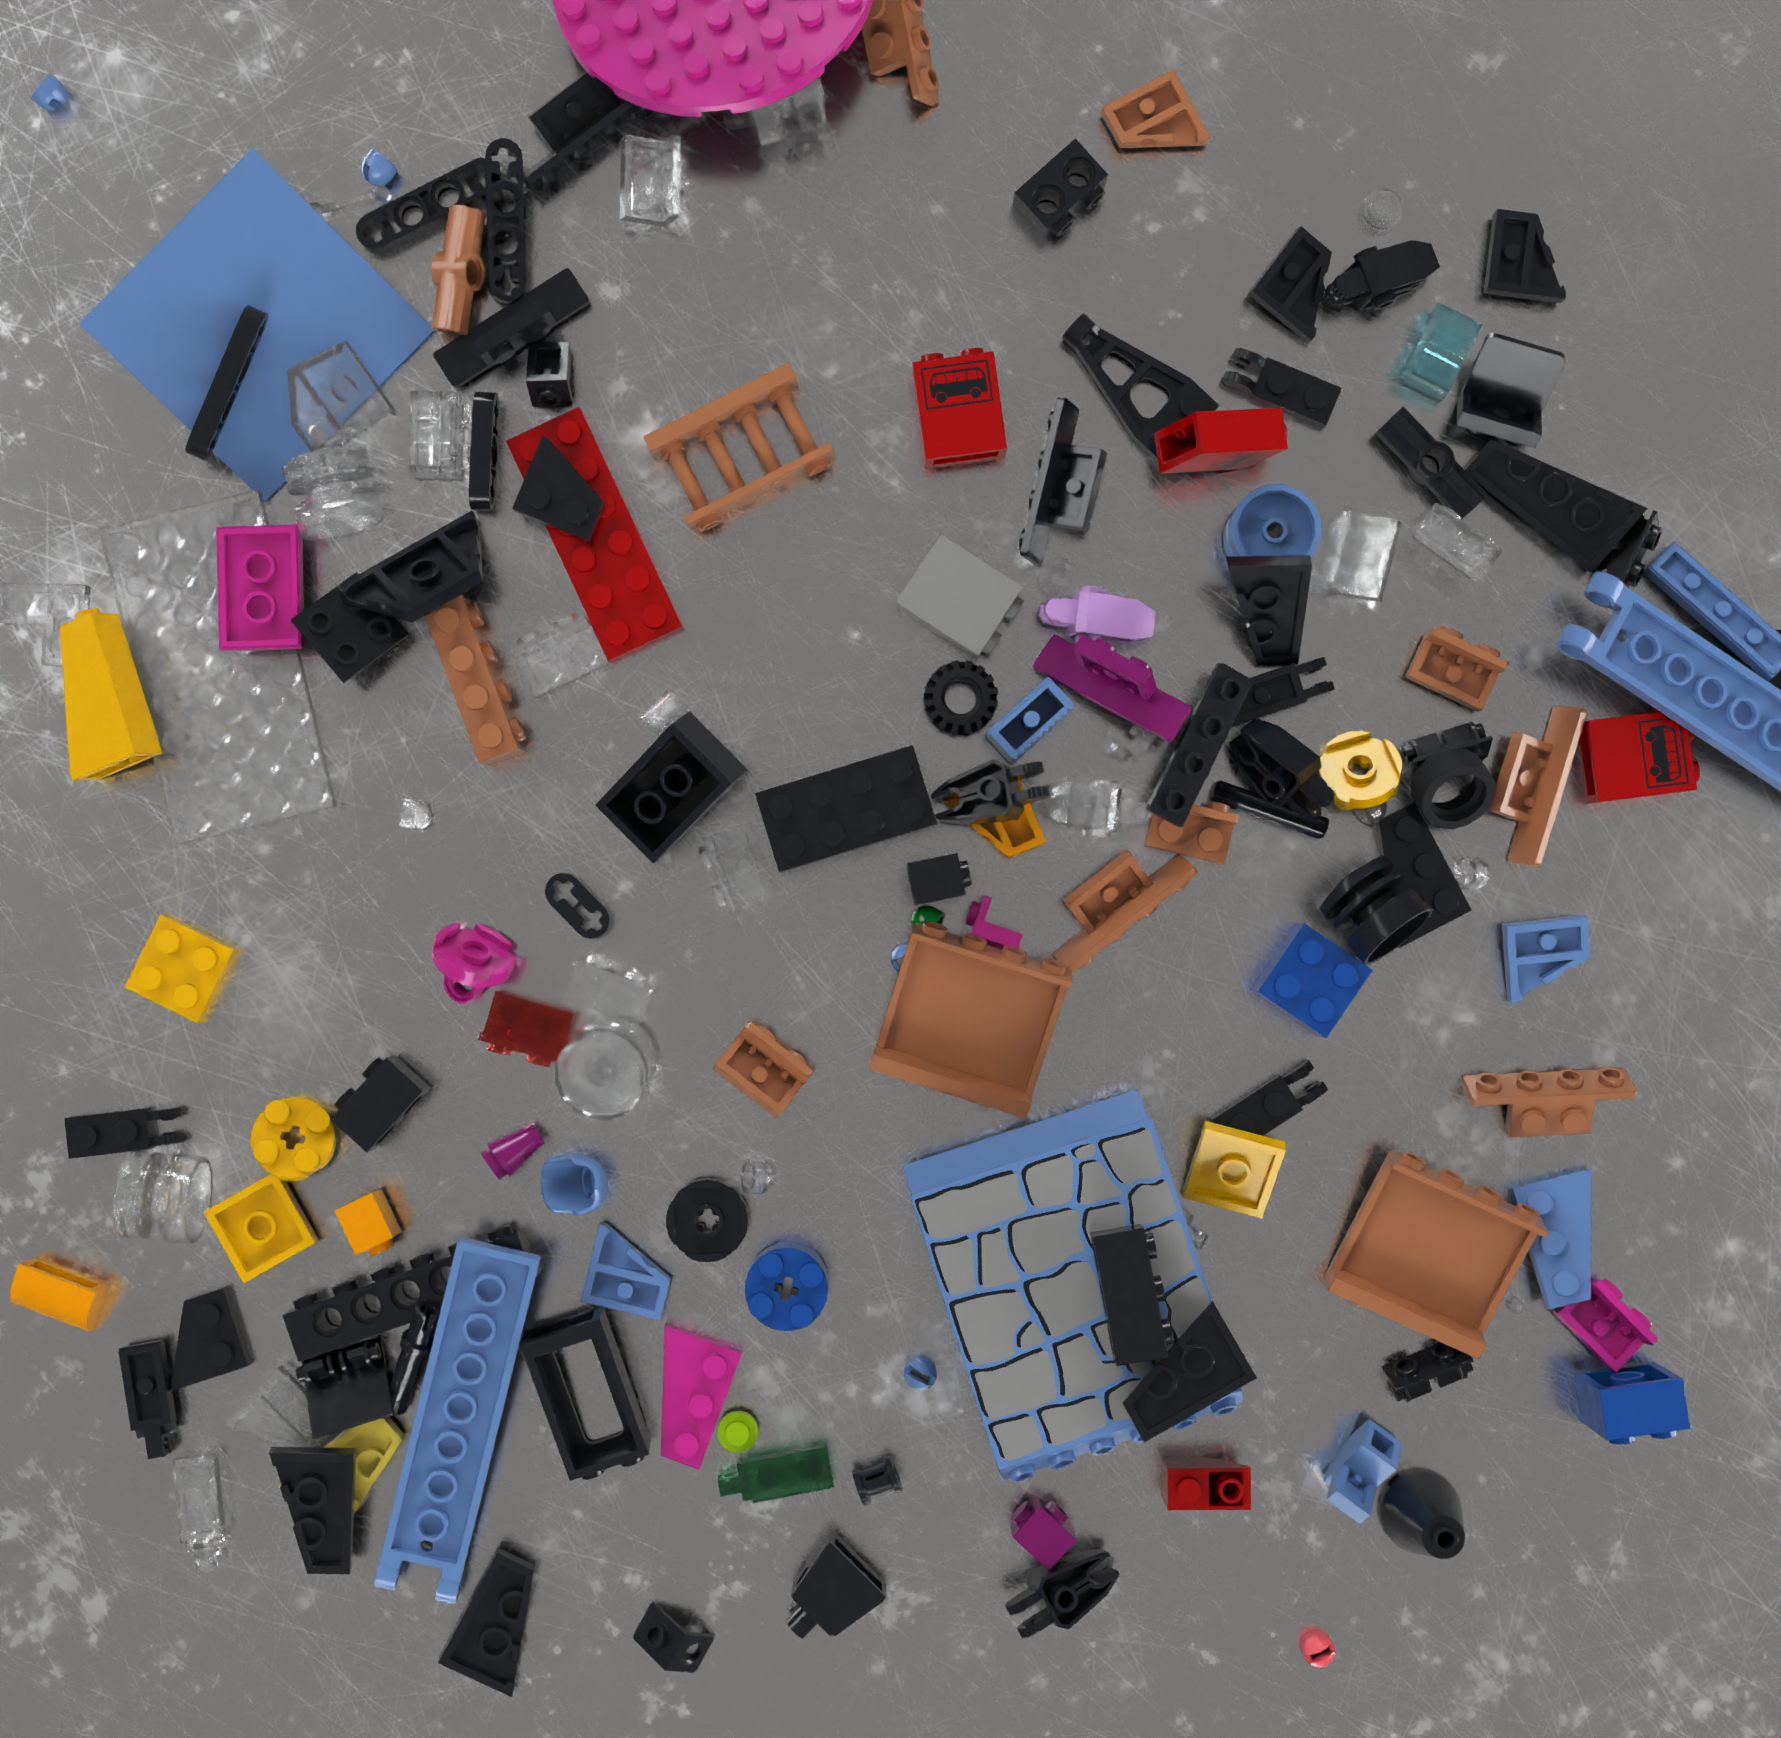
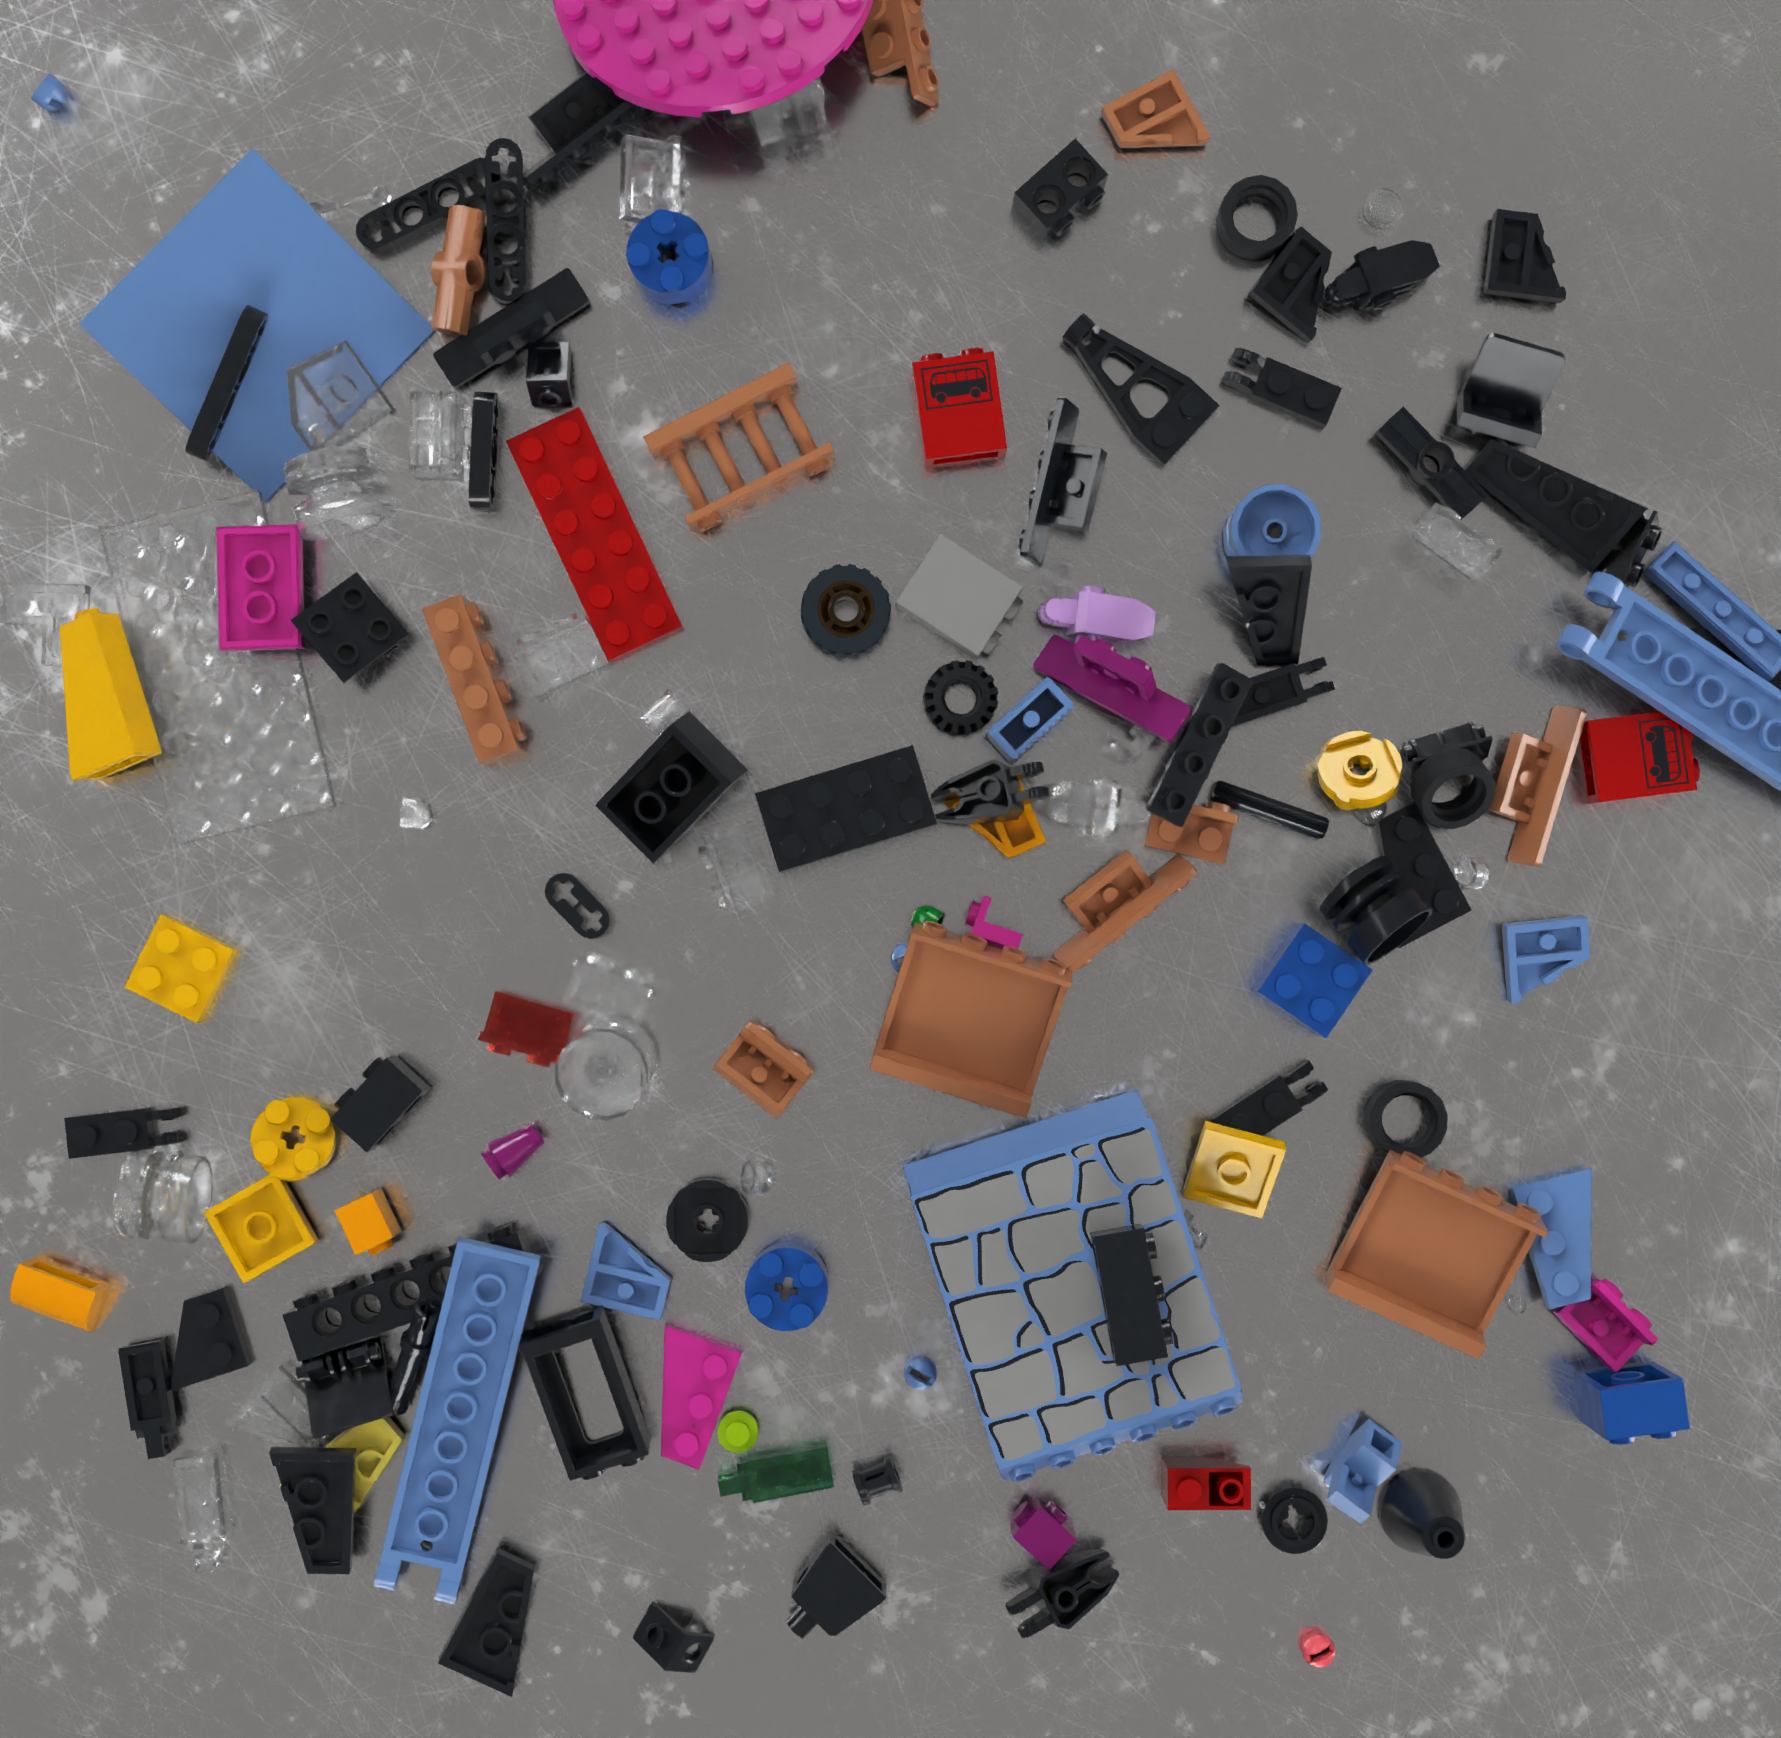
(377, 168): medium blue hinge -> none
(421, 574): black wing -> none
(471, 958): dark pink tile -> none
(558, 494): black wing -> none
(573, 1184): medium blue hair -> none
(662, 236): none -> blue brick
(852, 585): none -> black wheel
(938, 878): black arch -> none
(1197, 1372): black wing -> none
(1221, 440): red brick -> none
(1275, 192): none -> black tyre
(1281, 769): black hinge -> none
(1311, 1527): none -> black gear
(1361, 555): clear bracket -> none
(1412, 1373): black hinge -> none
(1437, 1117): none -> black tyre
(1438, 352): clear light blue brick -> none
(1456, 667): nougat bracket -> none
(1551, 1100): nougat bracket -> none

